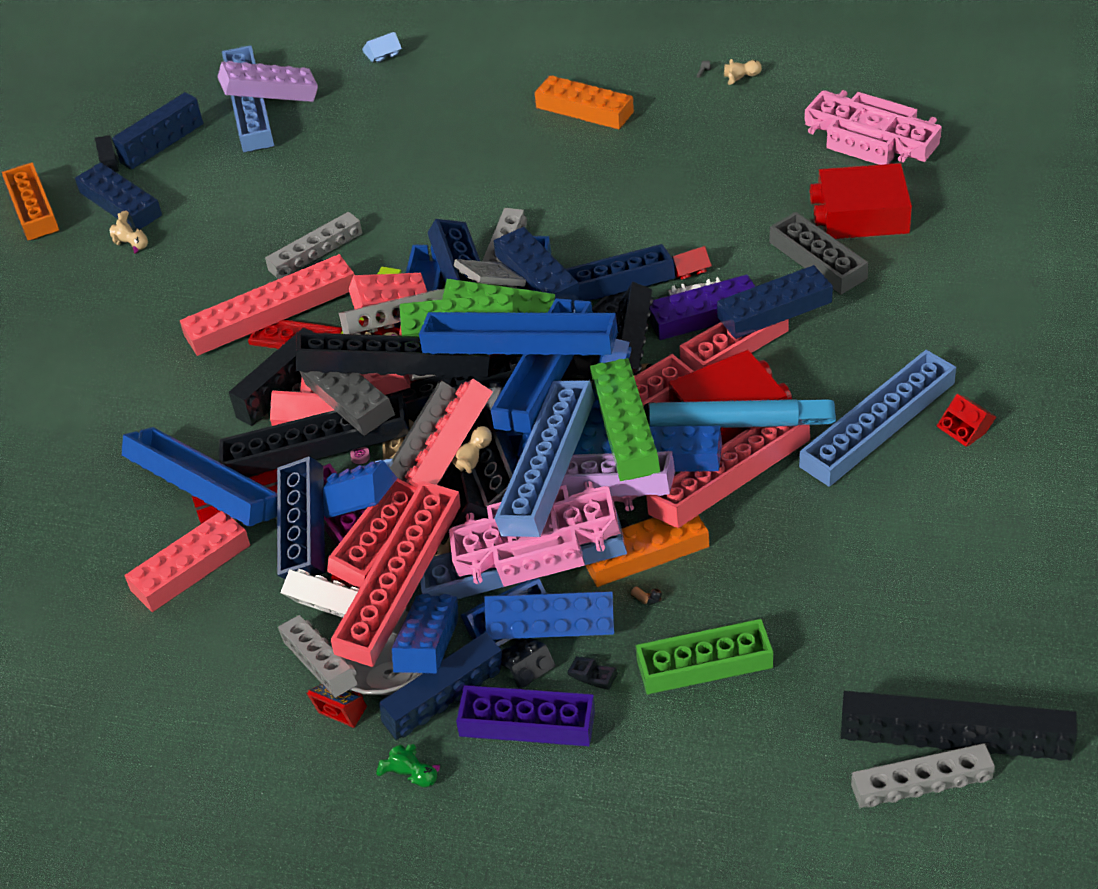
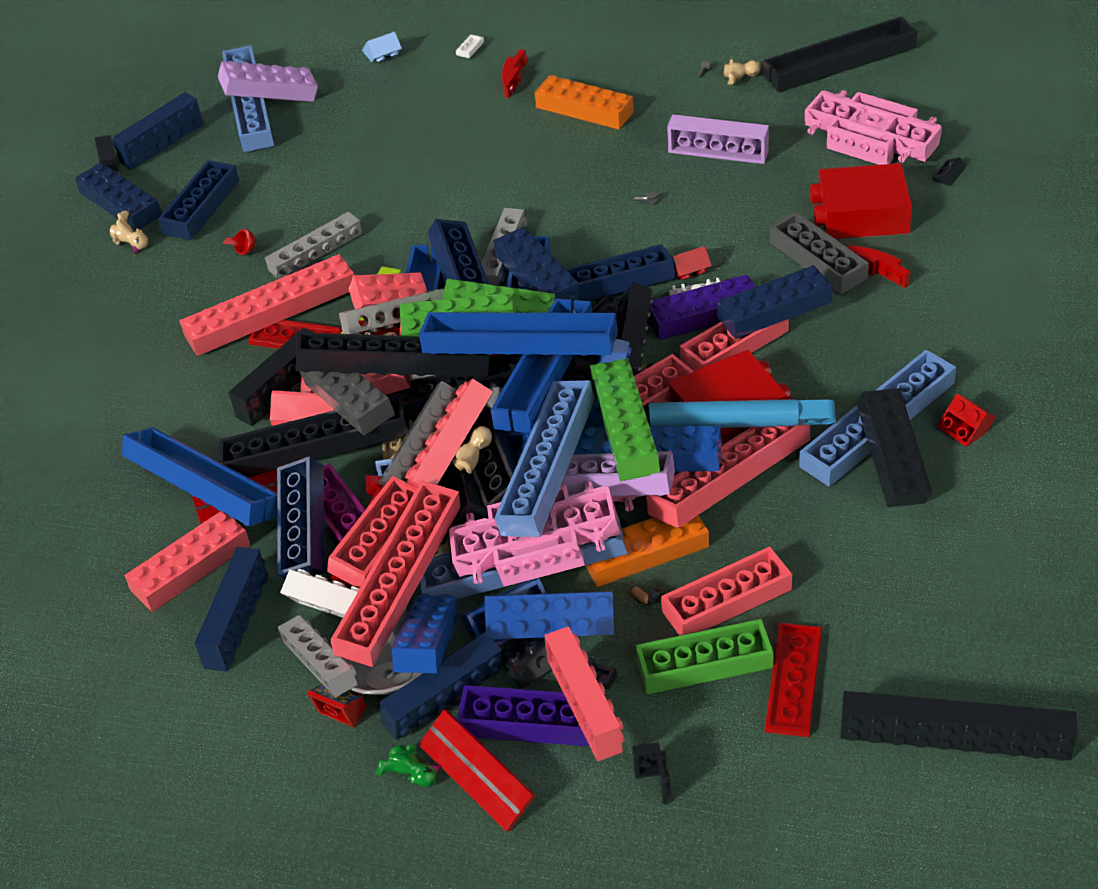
(30, 201): orange brick -> none
(199, 200): none -> dark blue brick
(231, 609): none -> dark blue brick
(243, 242): none -> red hat
(356, 488): blue slope -> none
(360, 455): bright pink tile -> none
(470, 46): none -> white plate
(477, 770): none -> red tile
(489, 273): light grey plate -> none
(511, 72): none -> red slope
(584, 693): none -> coral brick
(650, 199): none -> dark grey hand
(651, 761): none -> black bracket
(718, 139): none -> lavender brick
(727, 592): none -> coral brick
(793, 680): none -> red tile
(839, 53): none -> black piece
(883, 264): none -> red slope
(894, 447): none -> black brick
(931, 767): light grey brick -> none
(949, 171): none -> black slope

